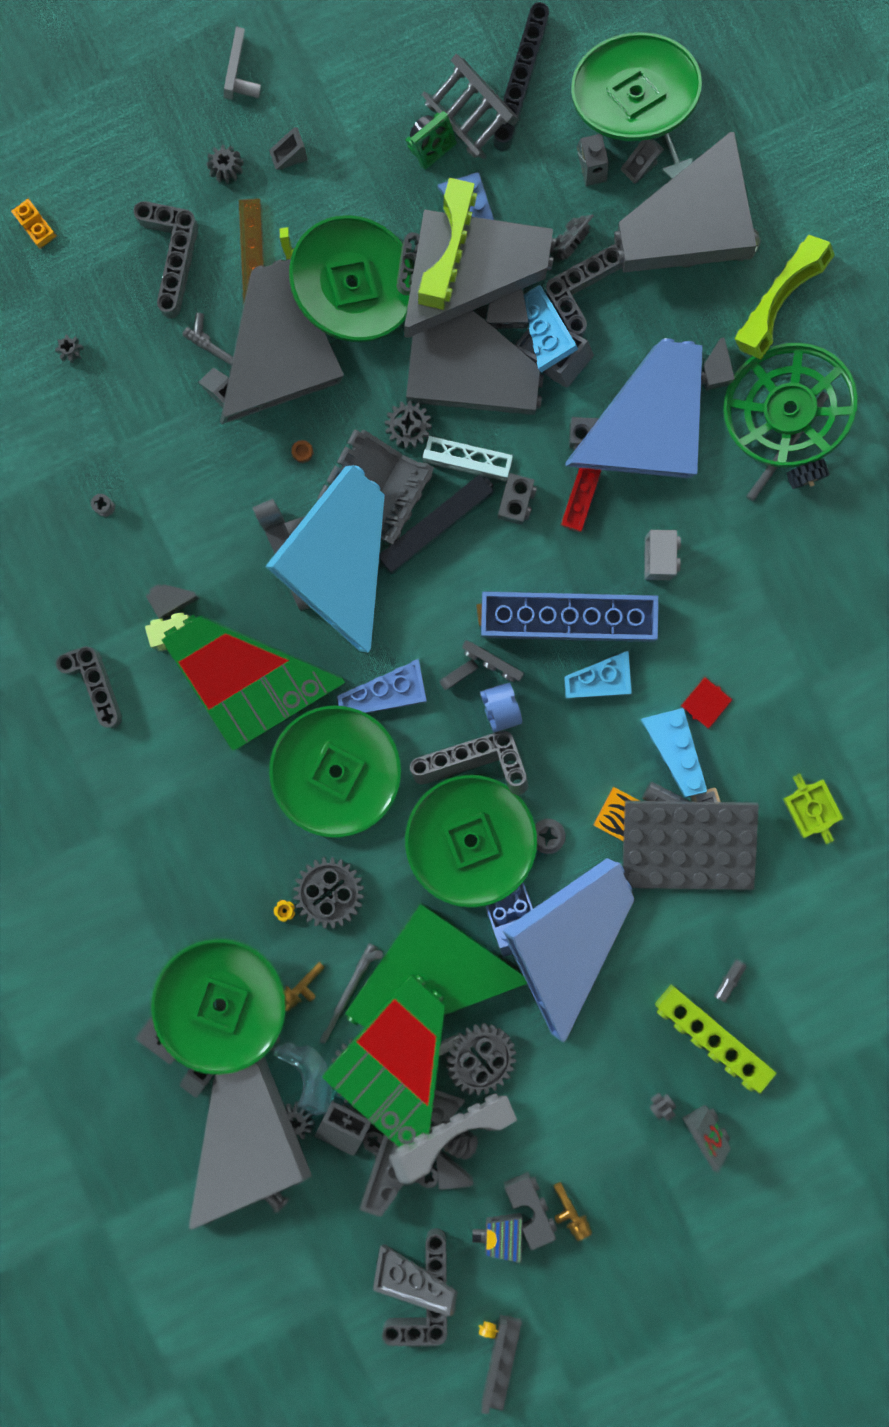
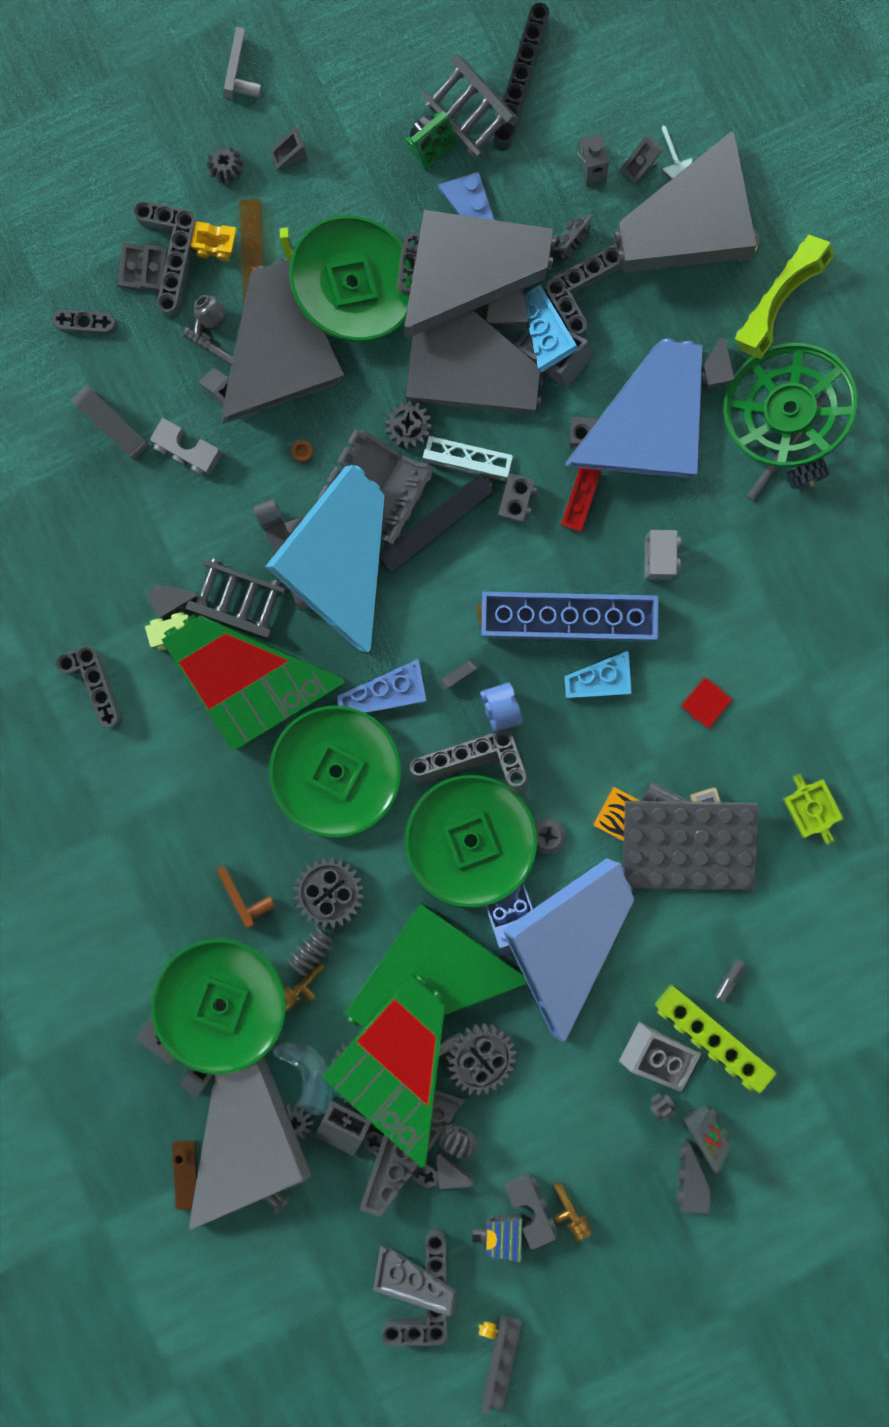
(33, 223): light orange slope -> none
(64, 347): dark grey gear -> none
(68, 326): none -> dark grey beam
(100, 499): dark grey bush -> none
(109, 422): none -> dark grey beam
(141, 267): none -> dark grey slope
(168, 439): none -> light grey arch
(185, 1172): none -> reddish brown piece
(209, 311): none -> dark grey head
(213, 240): none -> yellow cylinder
(240, 620): none -> dark grey fence
(251, 912): none -> dark orange piece
(278, 910): yellow plate -> none
(311, 952): none -> dark grey piece
(370, 954): dark grey piece -> none
(416, 1159): light grey arch -> none
(436, 281): lime arch -> none
(491, 661): dark grey plate -> none
(638, 63): green dish -> none
(659, 1057): none -> light grey slope
(674, 741): medium azure wing -> none
(694, 1190): none -> dark grey slope

